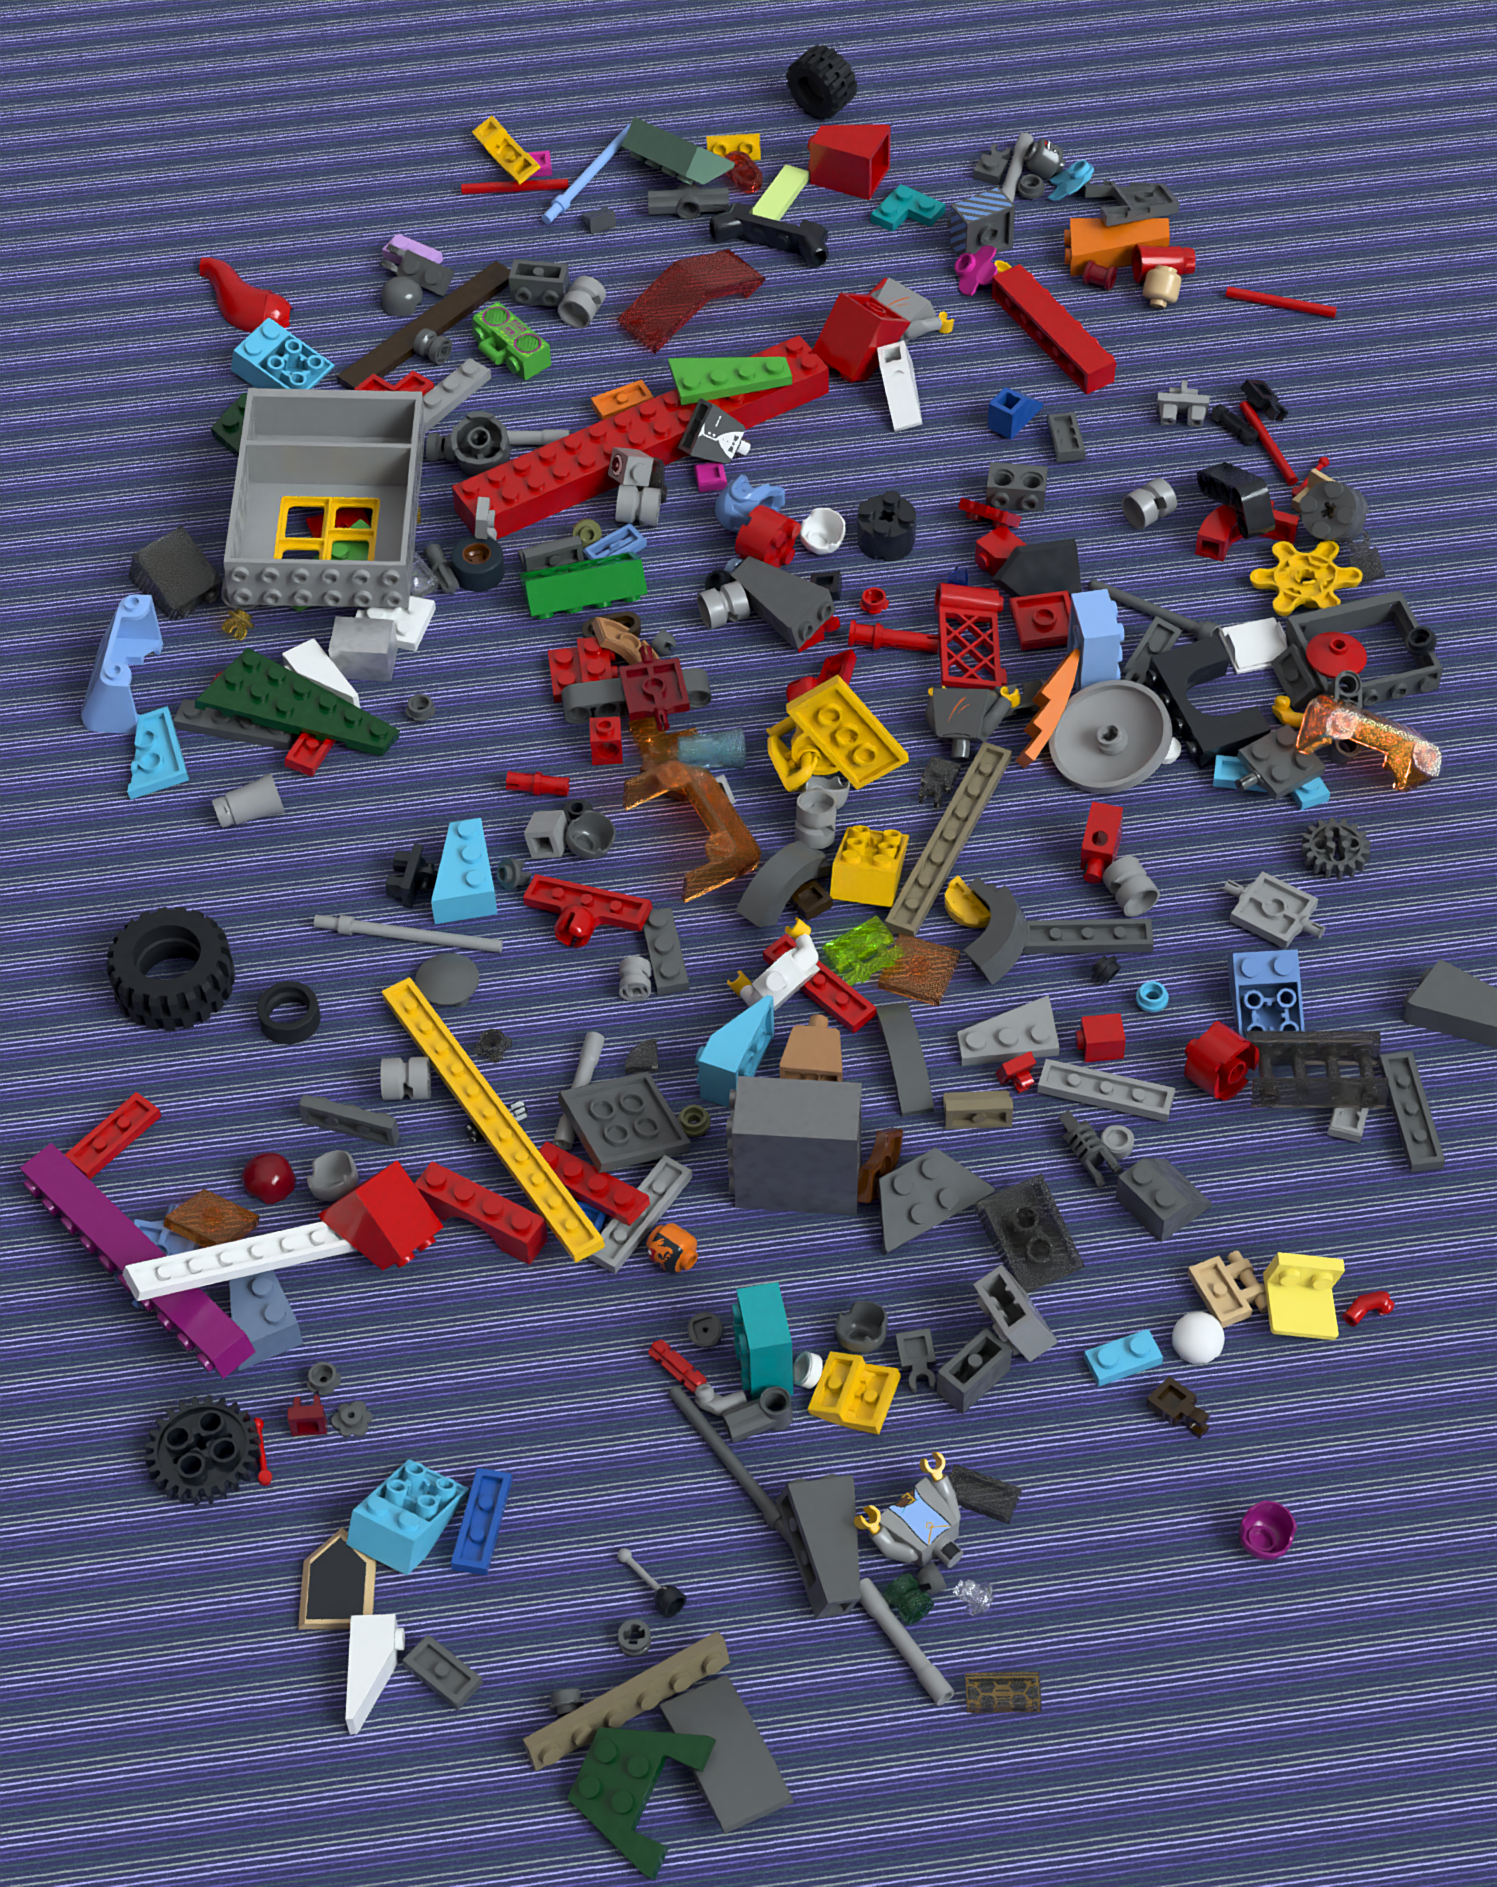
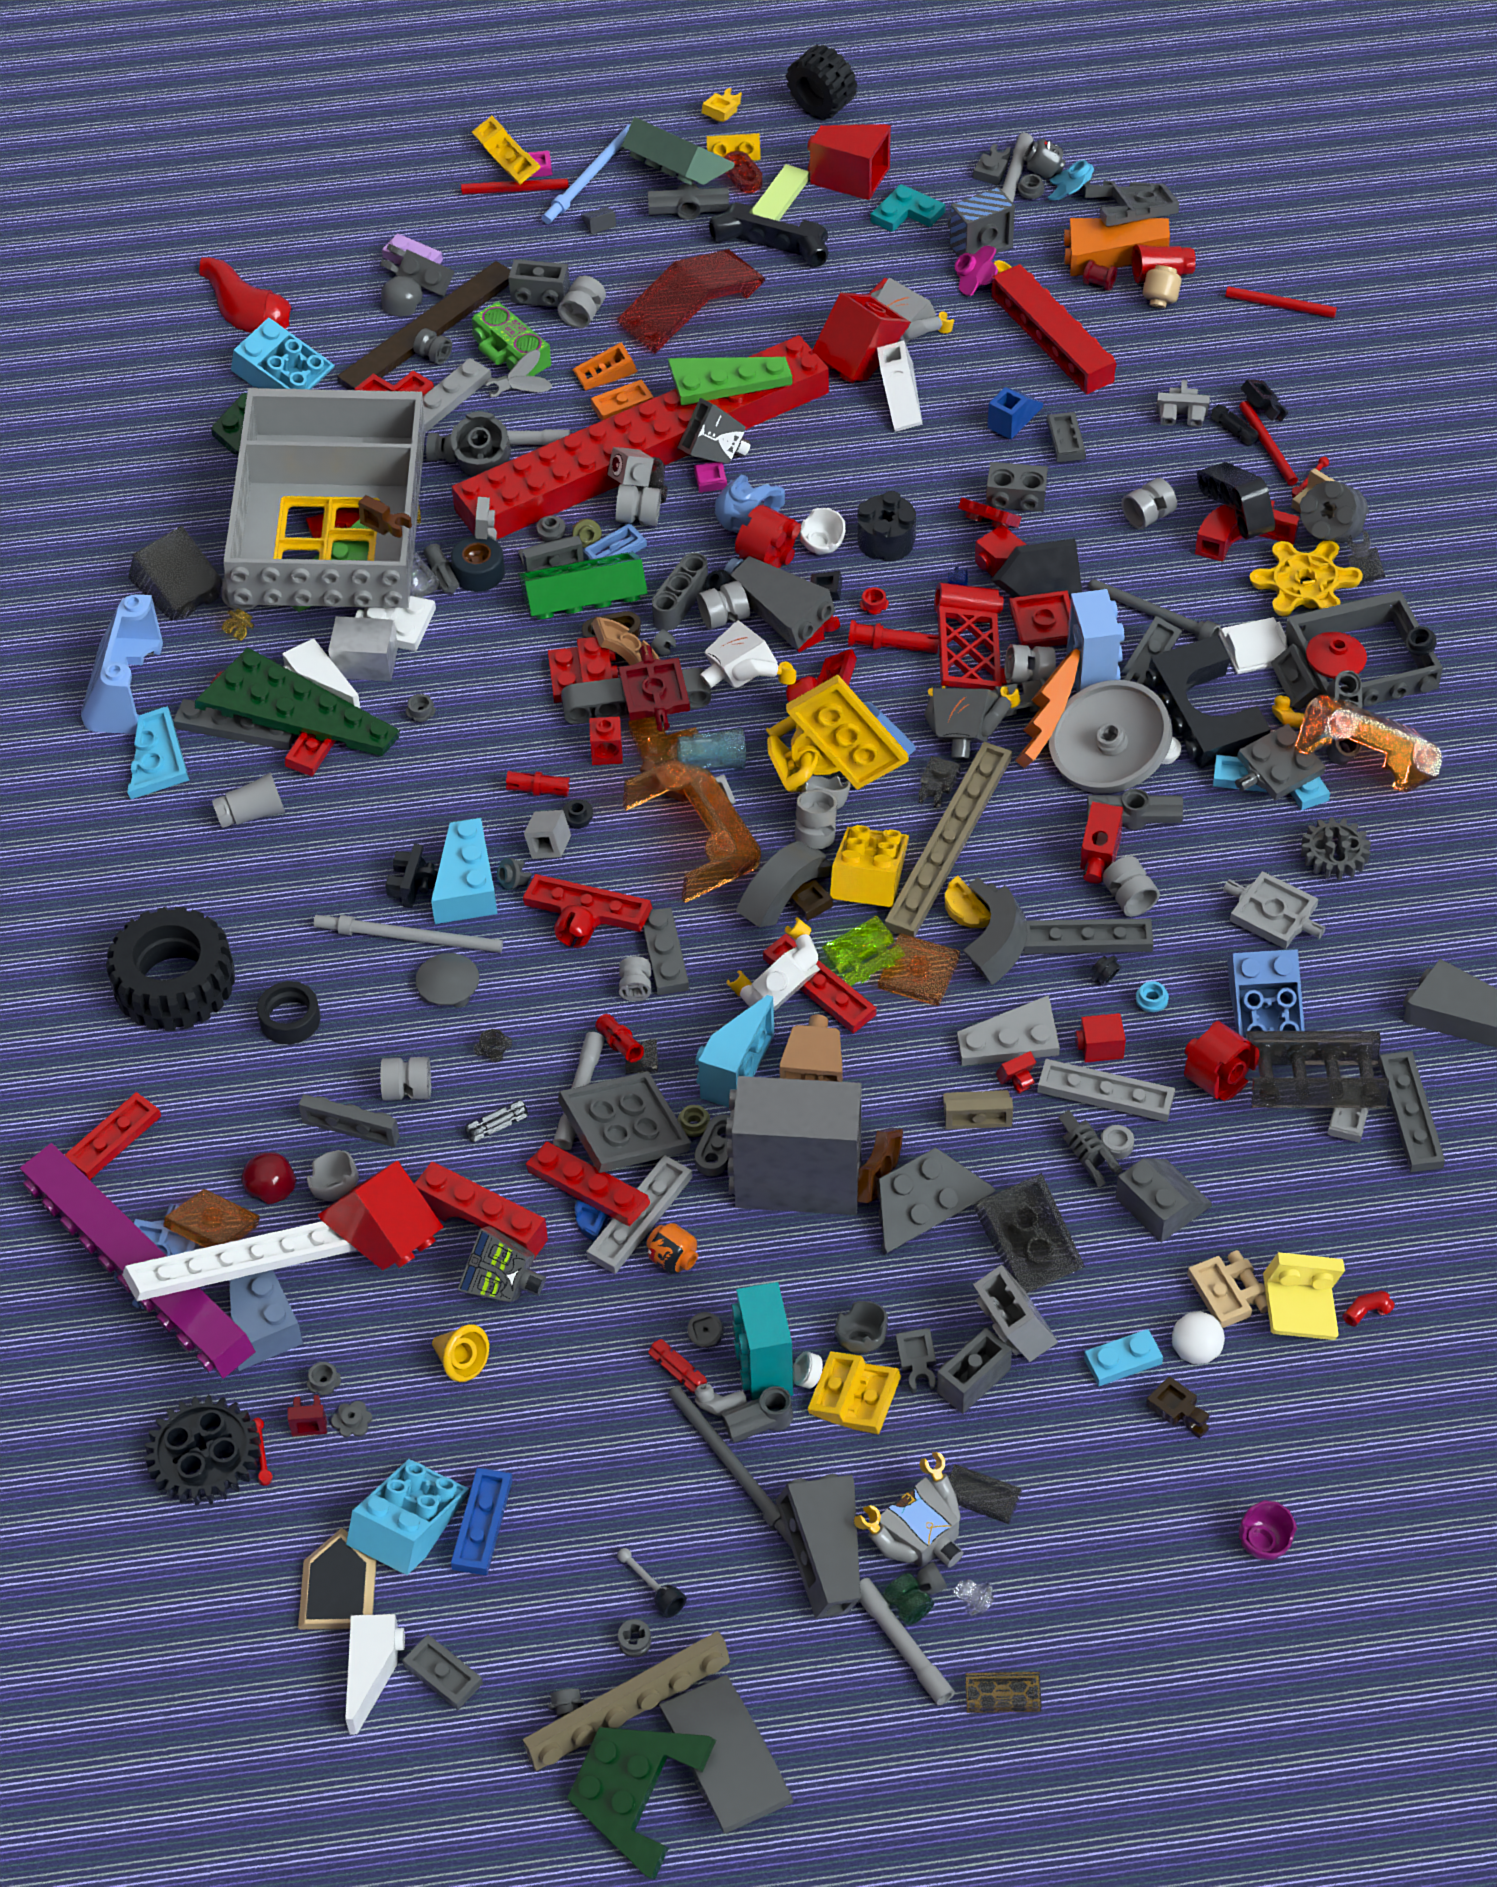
(377, 517): none -> reddish brown plate
(462, 1352): none -> yellow hat
(494, 1121): yellow plate -> none
(500, 1268): none -> torso
(518, 377): none -> light grey piece
(550, 528): none -> dark grey plate
(590, 835): dark grey hair -> none
(616, 356): none -> orange slope
(619, 1038): none -> red pin
(679, 591): none -> dark grey beam
(713, 1147): none -> dark grey plate
(721, 107): none -> yellow plate
(742, 656): none -> white torso
(899, 736): none -> medium blue tile
(905, 1058): dark grey slope -> none
(1039, 661): none -> light grey wheel
(1143, 808): none -> dark grey piece

